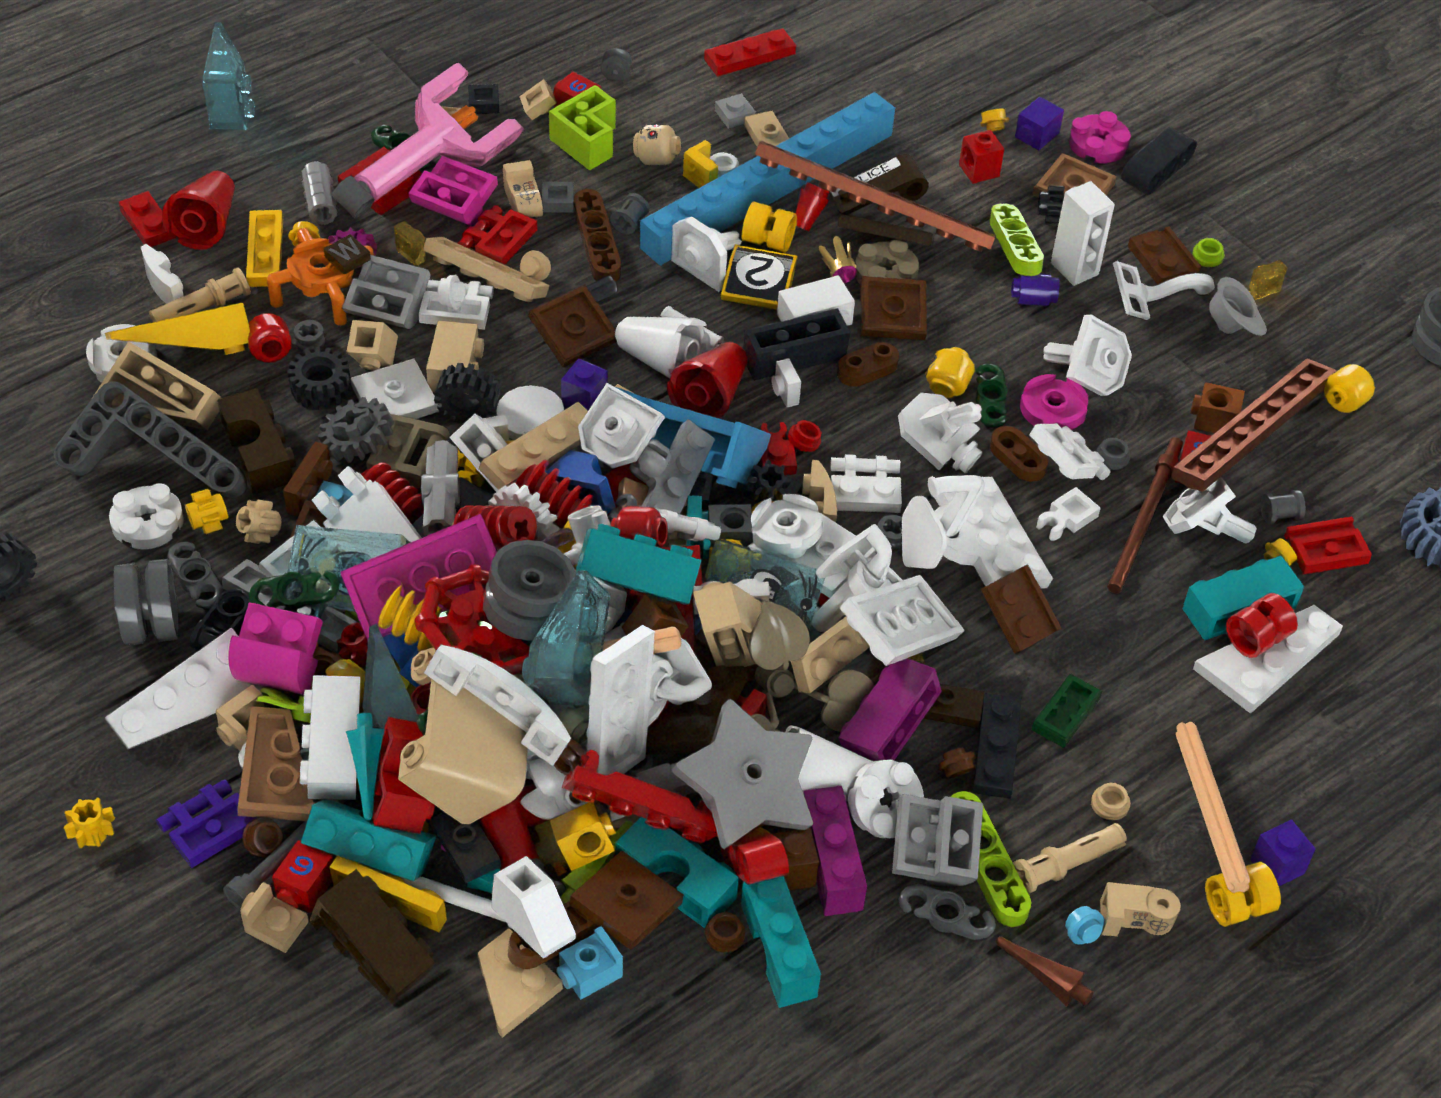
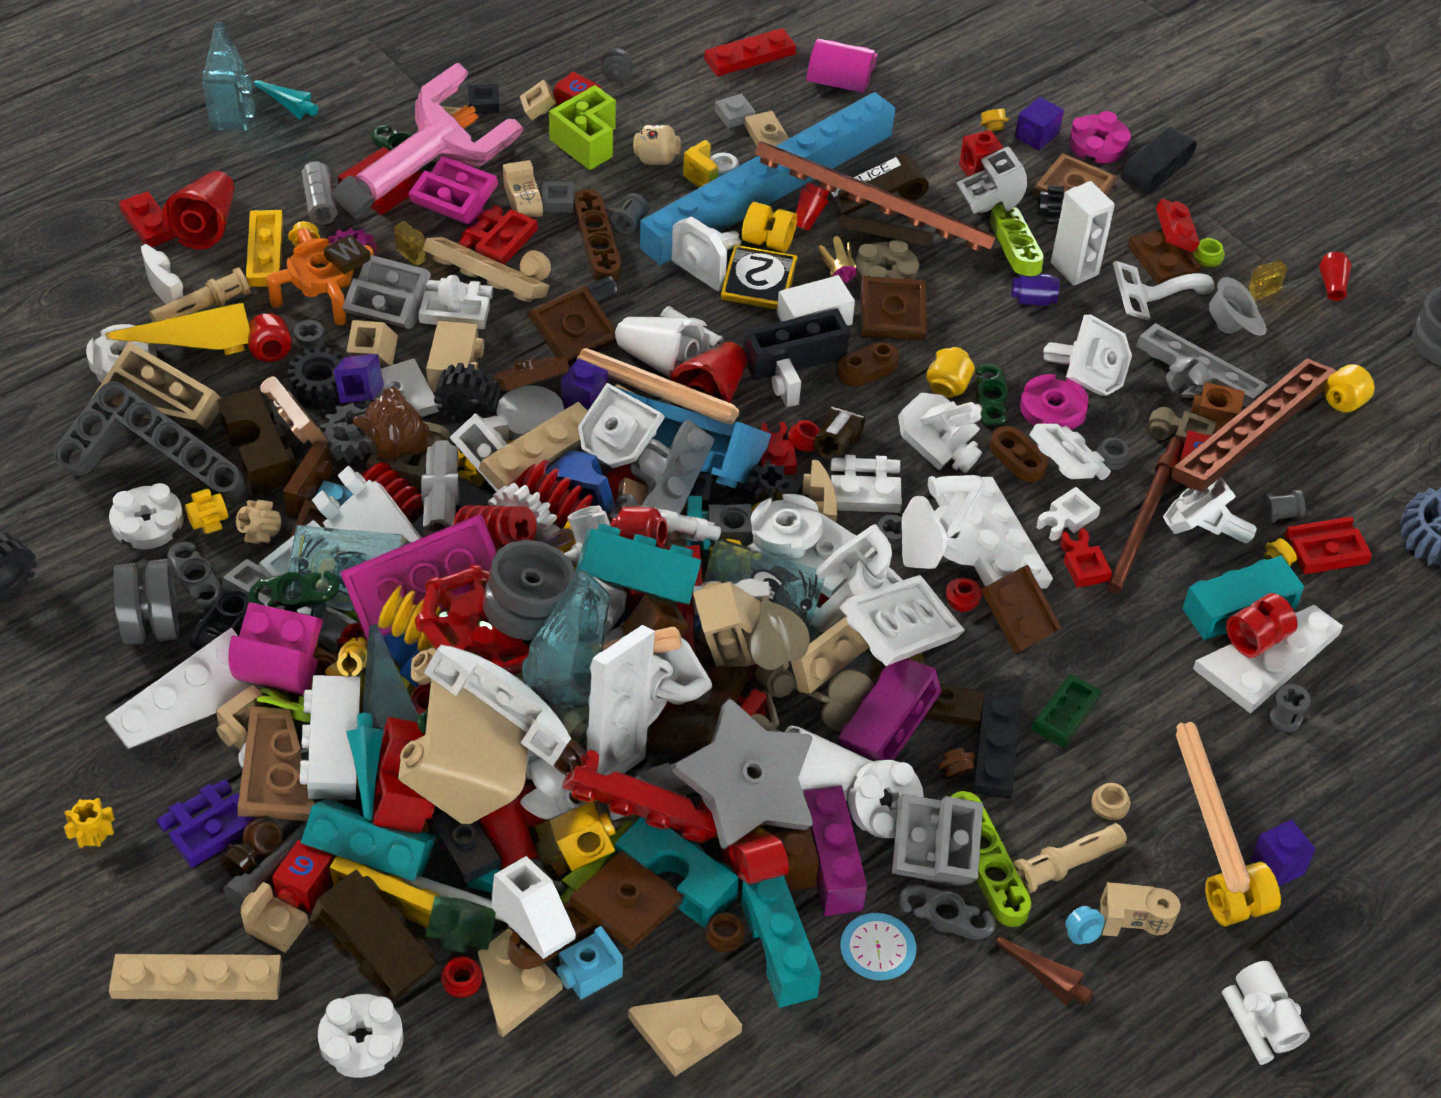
(195, 976): none -> tan plate
(239, 860): none -> dark brown plate
(292, 412): none -> plate
(295, 101): none -> teal piece
(352, 657): none -> yellow pin
(357, 1012): none -> white plate
(358, 378): none -> dark purple brick
(394, 426): none -> reddish brown hair
(460, 924): none -> clear green brick
(461, 967): none -> red plate
(530, 371): none -> reddish brown plate
(662, 387): none -> light nougat axle
(685, 1029): none -> tan wing
(839, 430): none -> dark brown piece
(841, 65): none -> dark pink brick
(878, 946): none -> sticker
(963, 601): none -> red plate
(1000, 181): none -> light grey brick
(1083, 562): none -> red plate
(1164, 423): none -> dark tan plate
(1177, 225): none -> red plate
(1195, 366): none -> light grey plate
(1265, 1012): none -> white pin
(1296, 704): none -> dark grey bush
(1335, 273): none -> red cone

